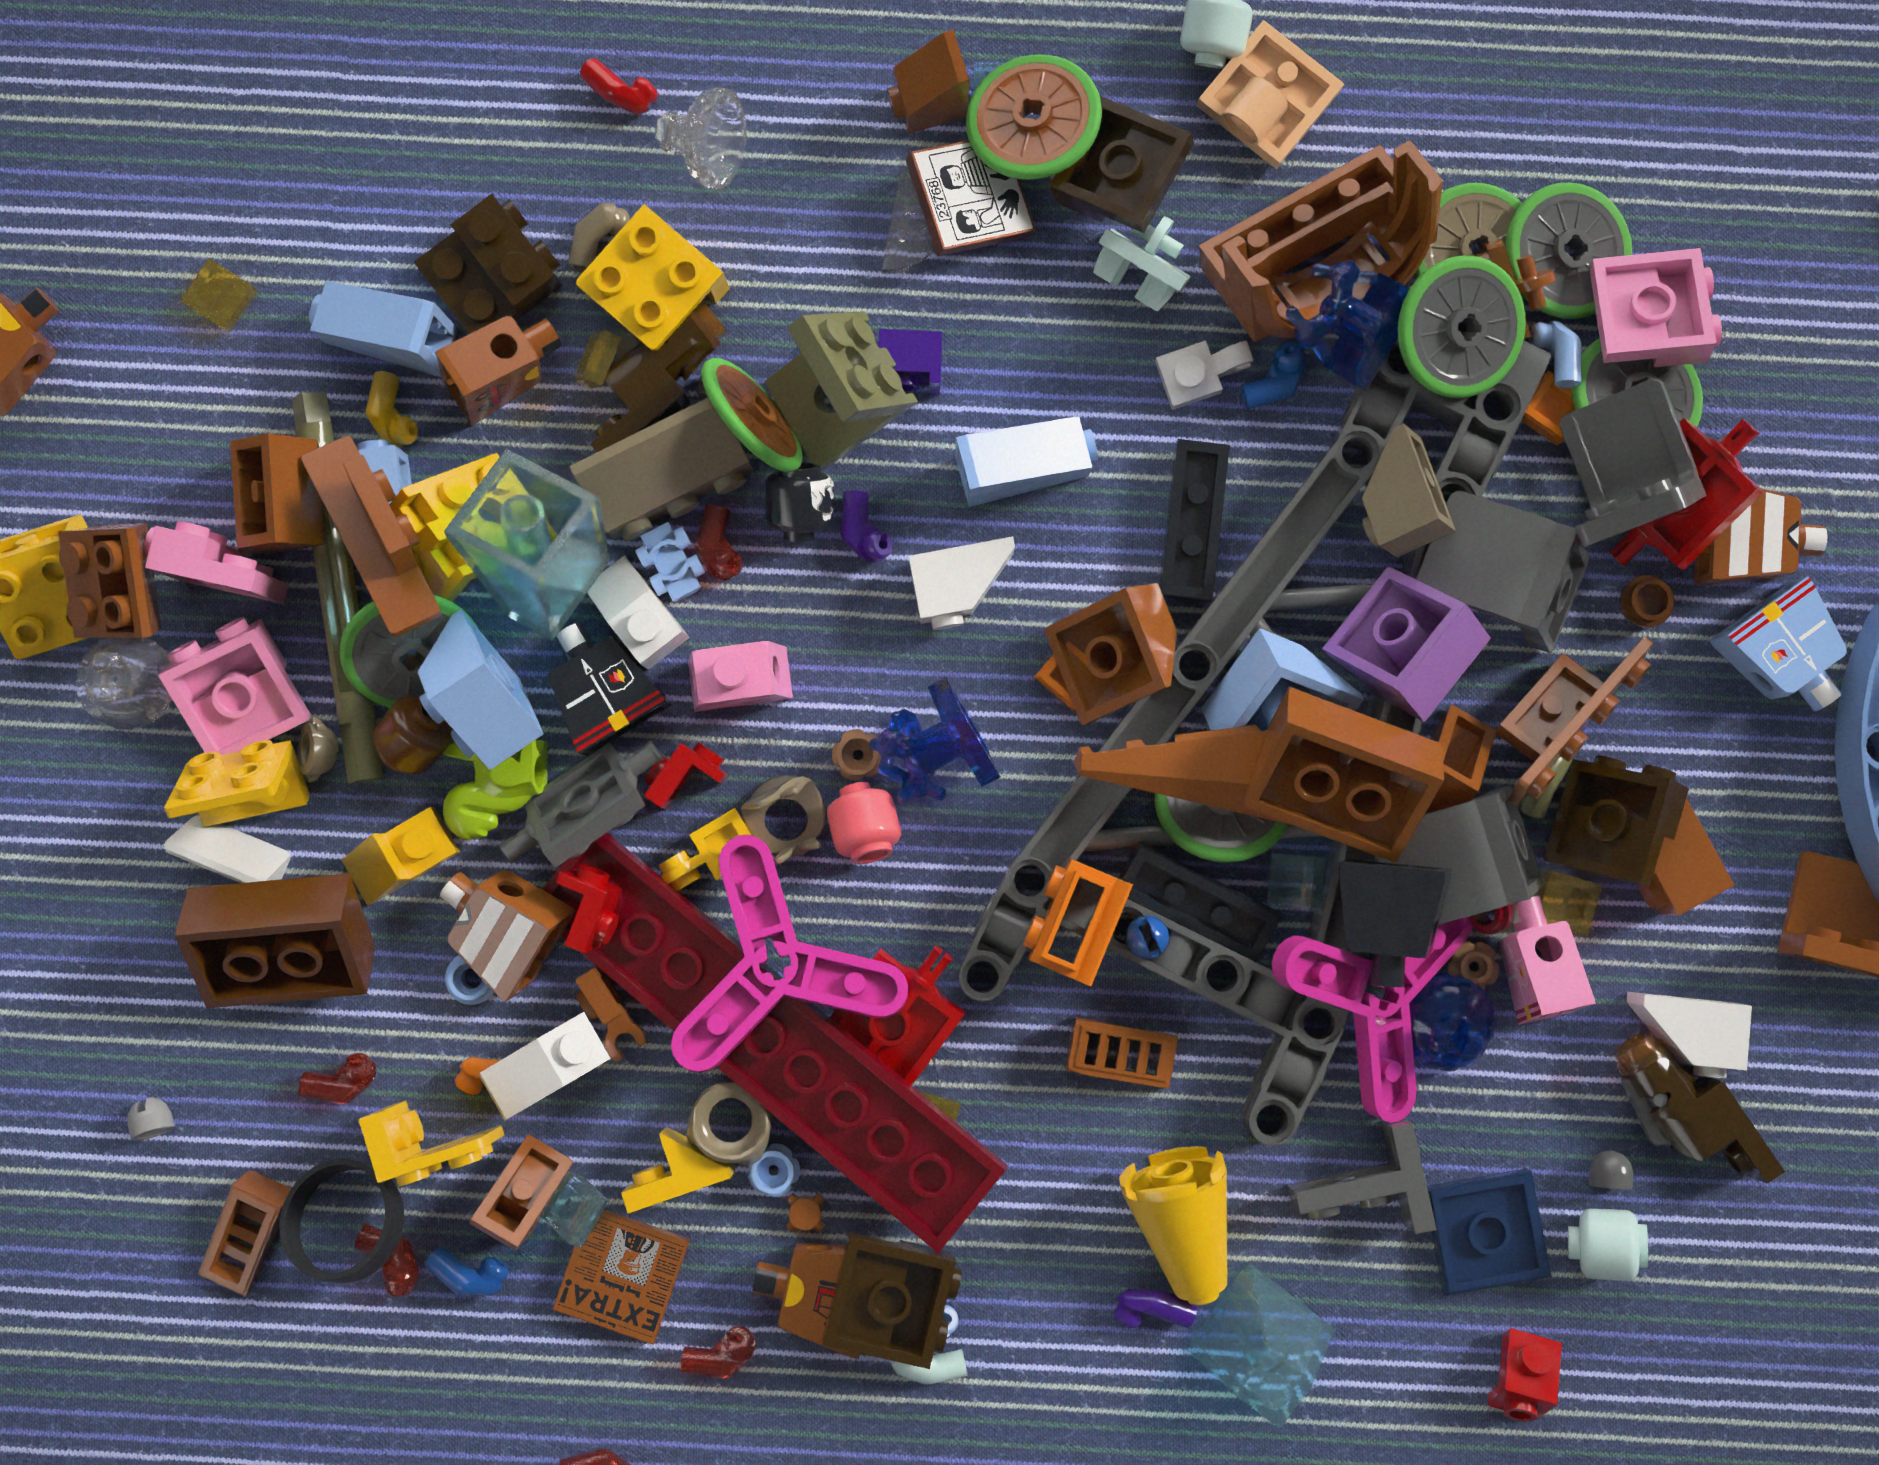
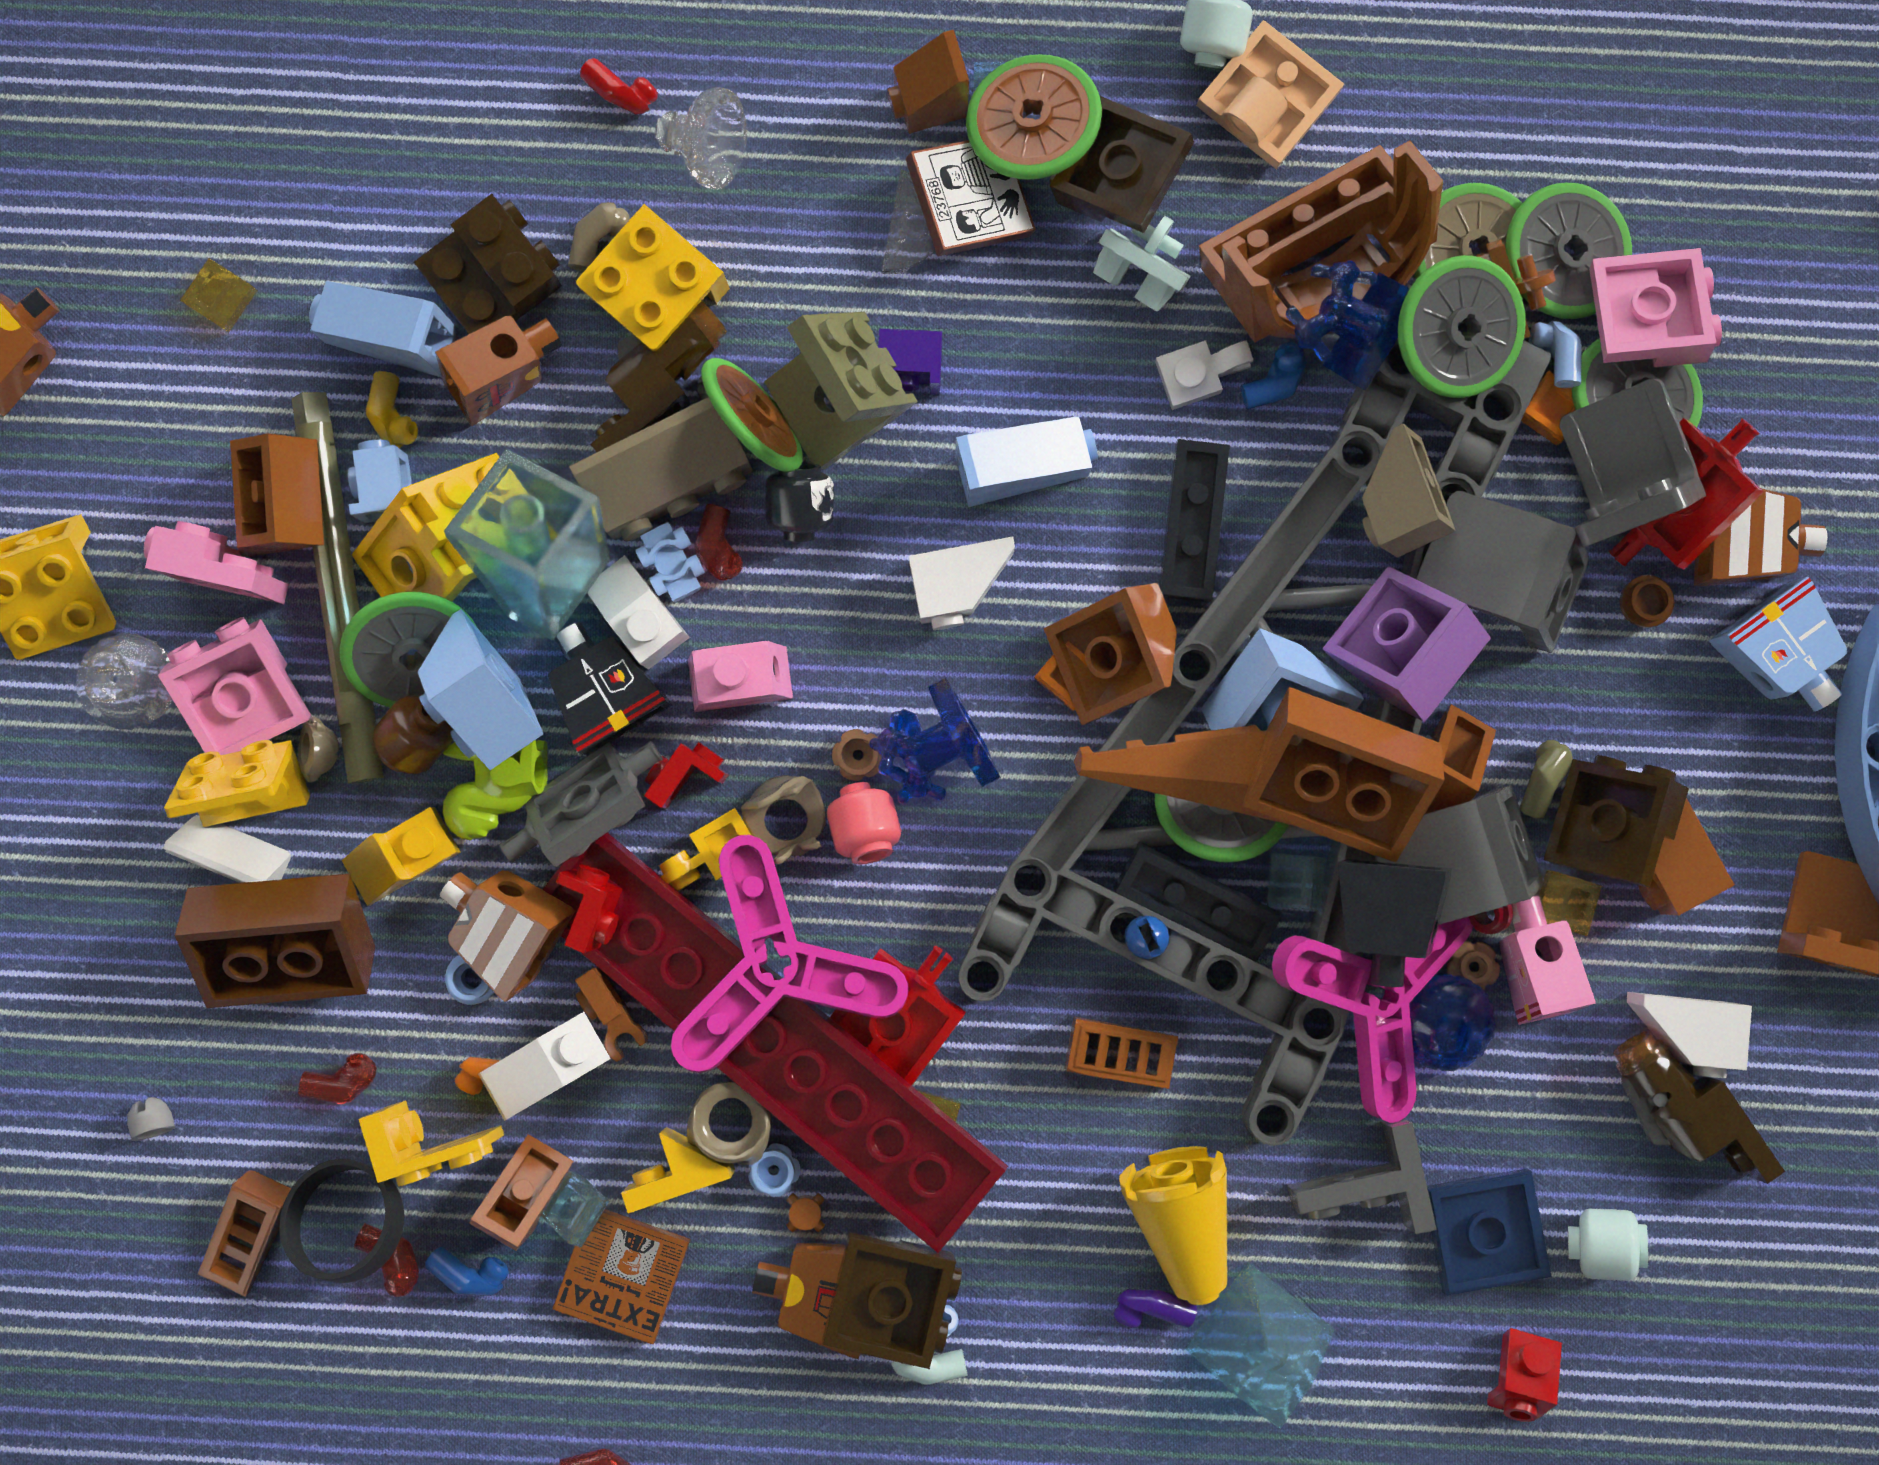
(108, 582): dark orange slope -> none
(373, 534): dark orange bracket -> none
(596, 359): clear yellow tile -> none
(724, 1358): clear red arm -> none
(859, 533): dark purple arm -> none
(1099, 931): orange window -> none
(1557, 711): dark orange bracket -> none
(1611, 1171): dark grey hinge -> none

